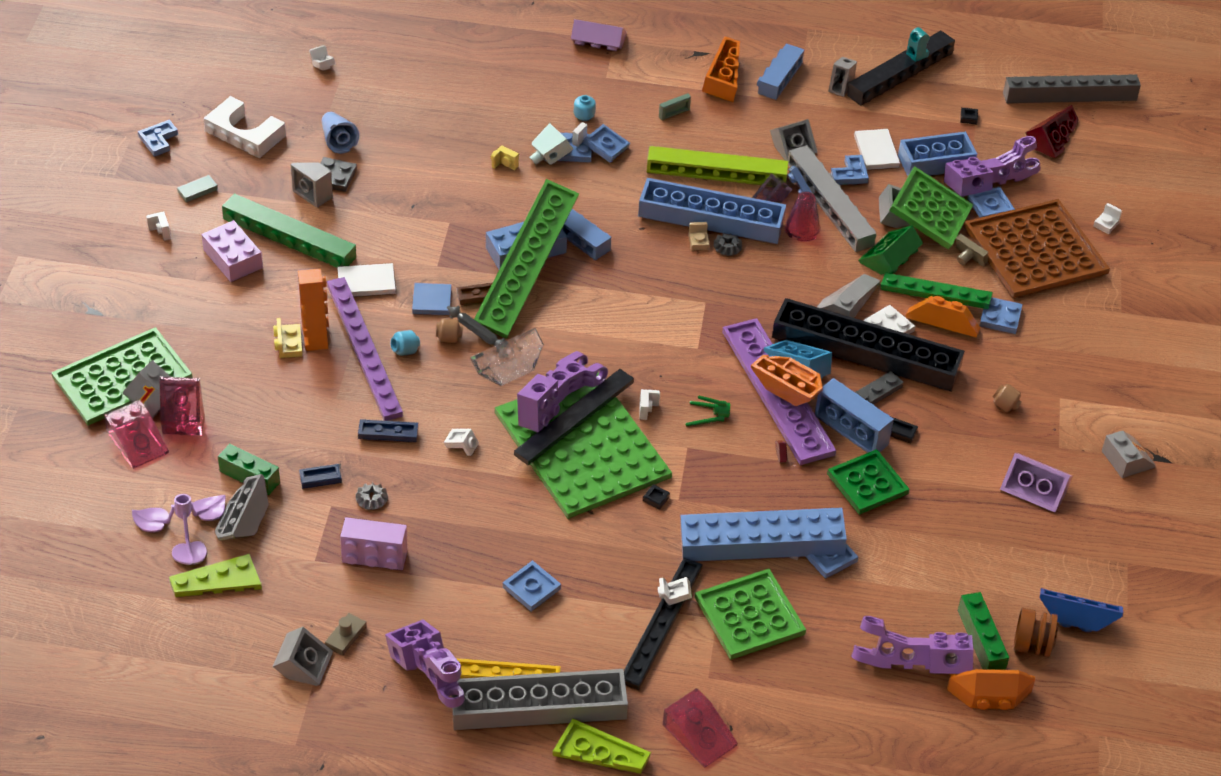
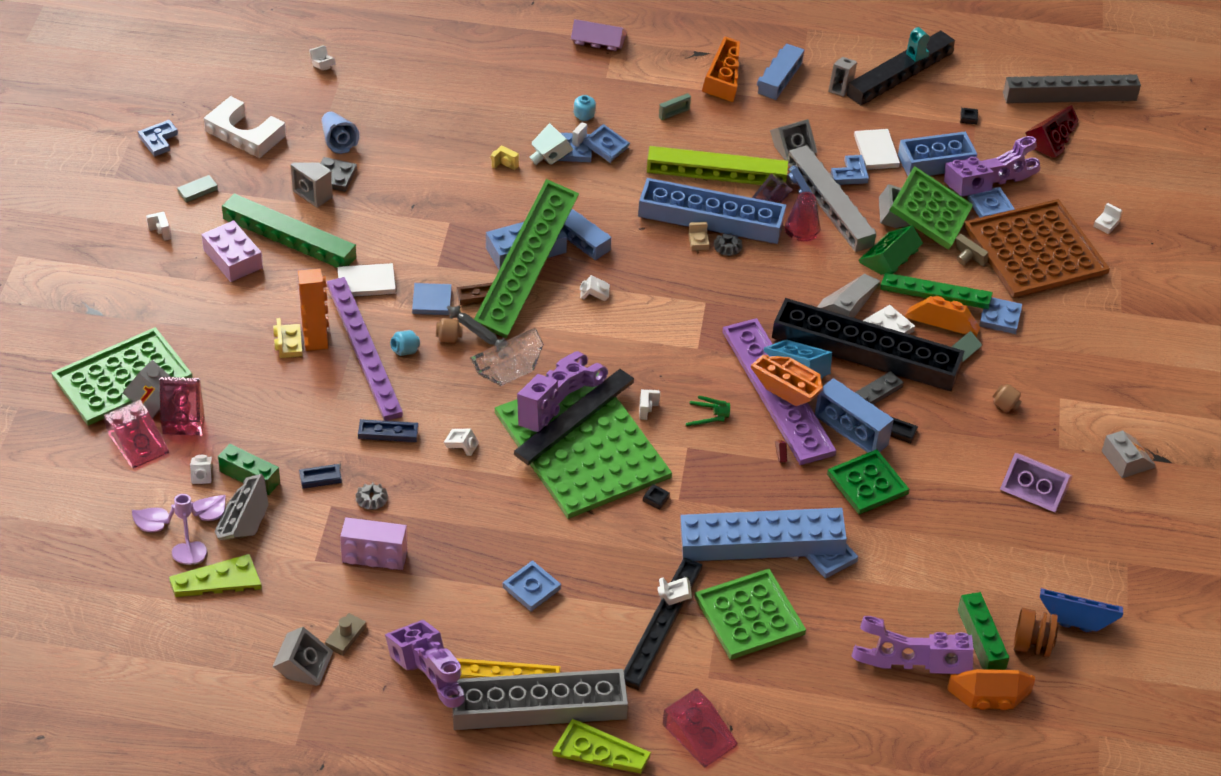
(201, 469): none -> white bracket
(595, 287): none -> white bracket
(969, 344): none -> sand green tile

